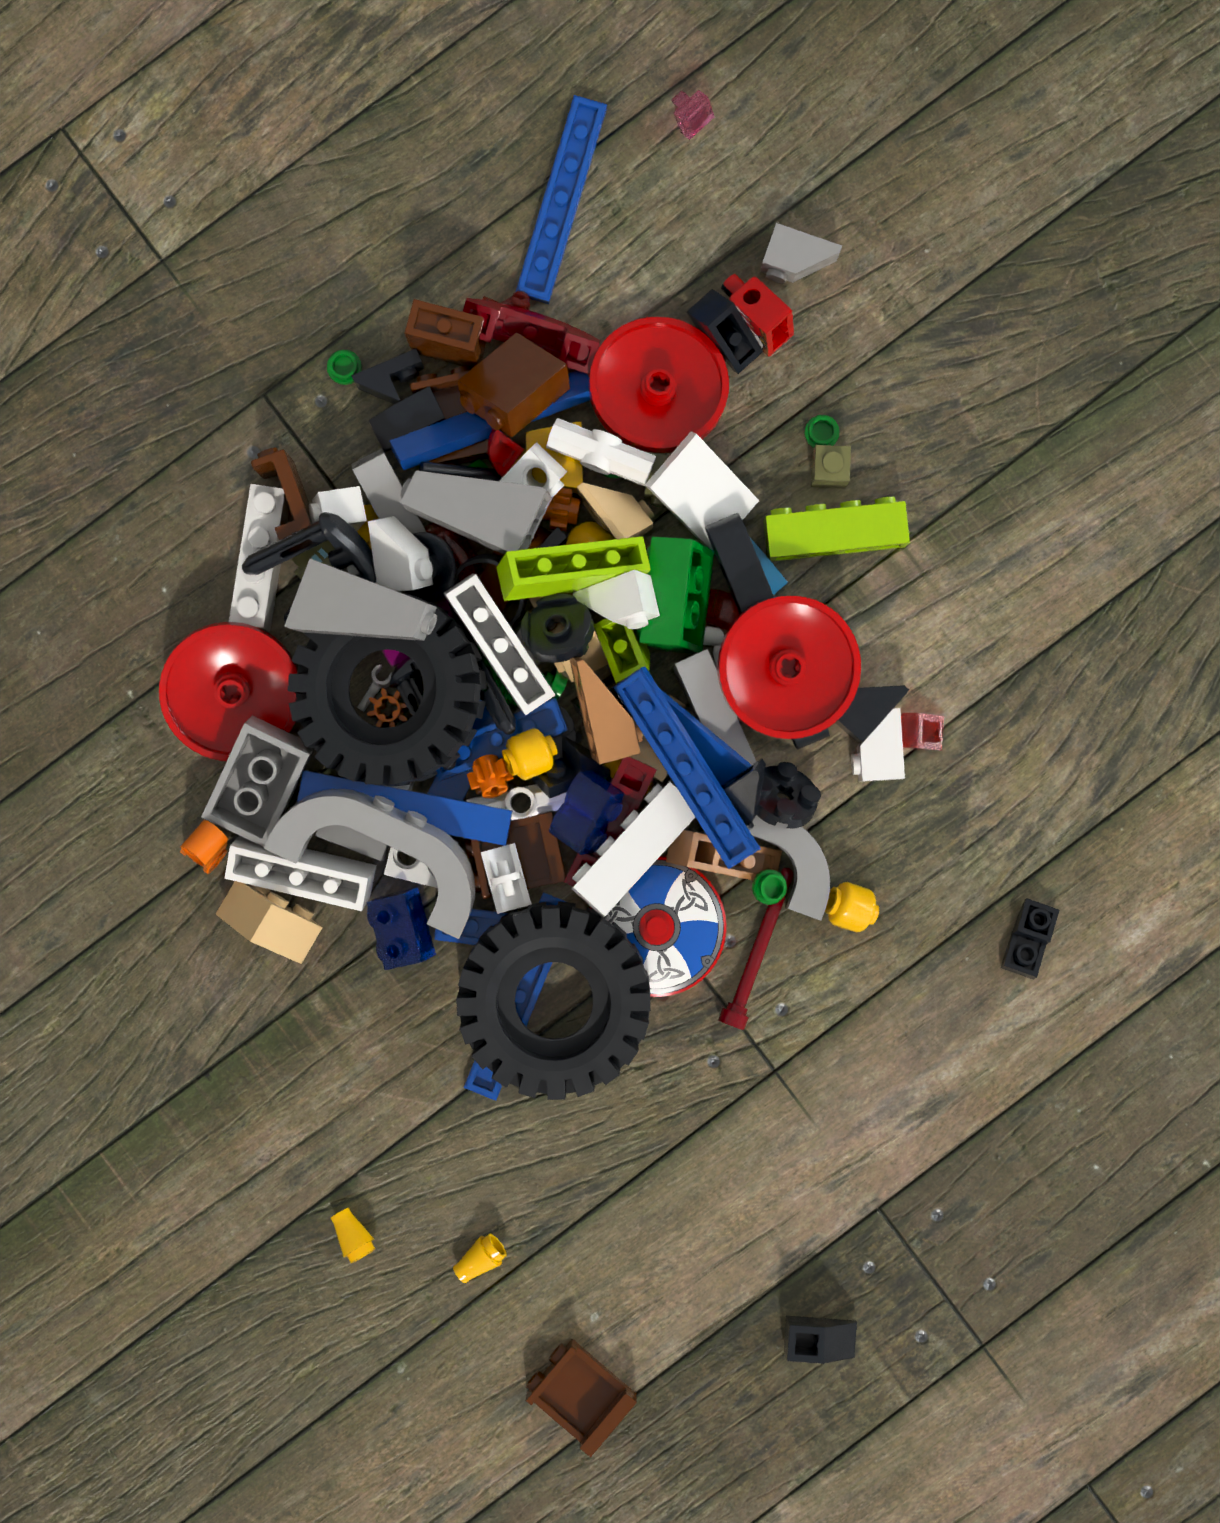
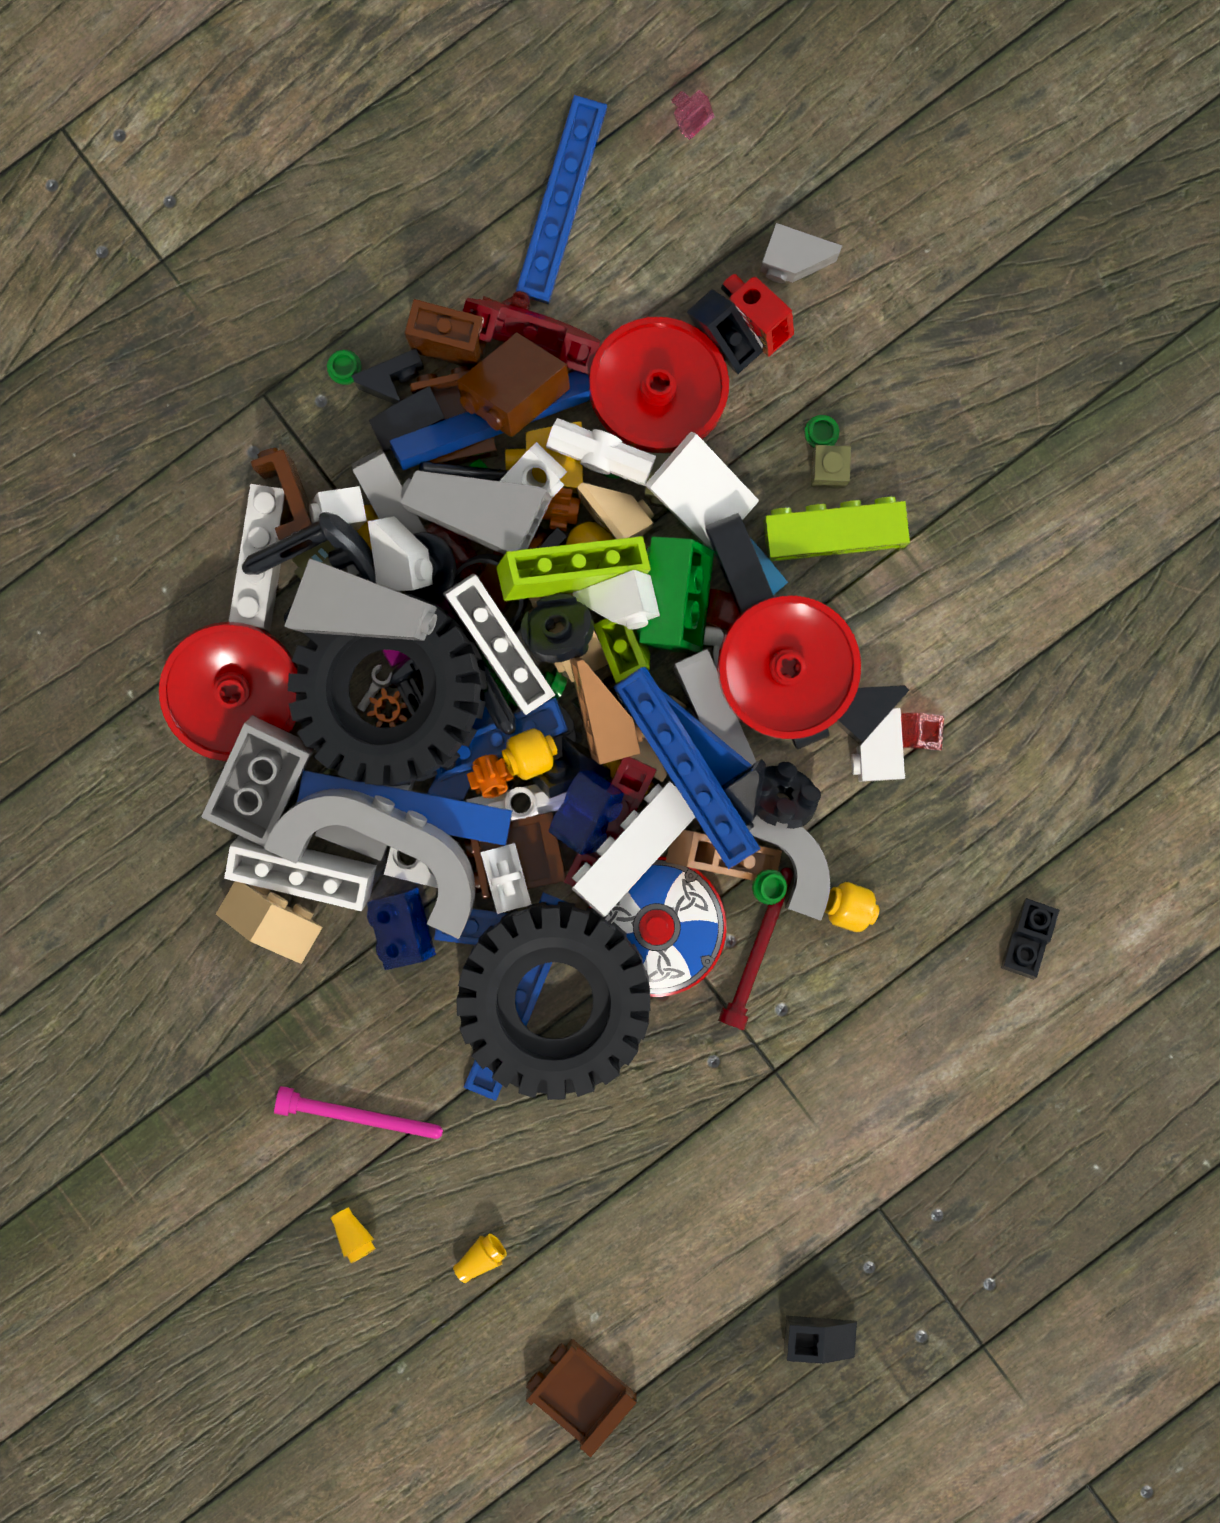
(206, 846): orange piece -> none
(291, 1102): none -> dark pink piece
(502, 452): red tile -> none

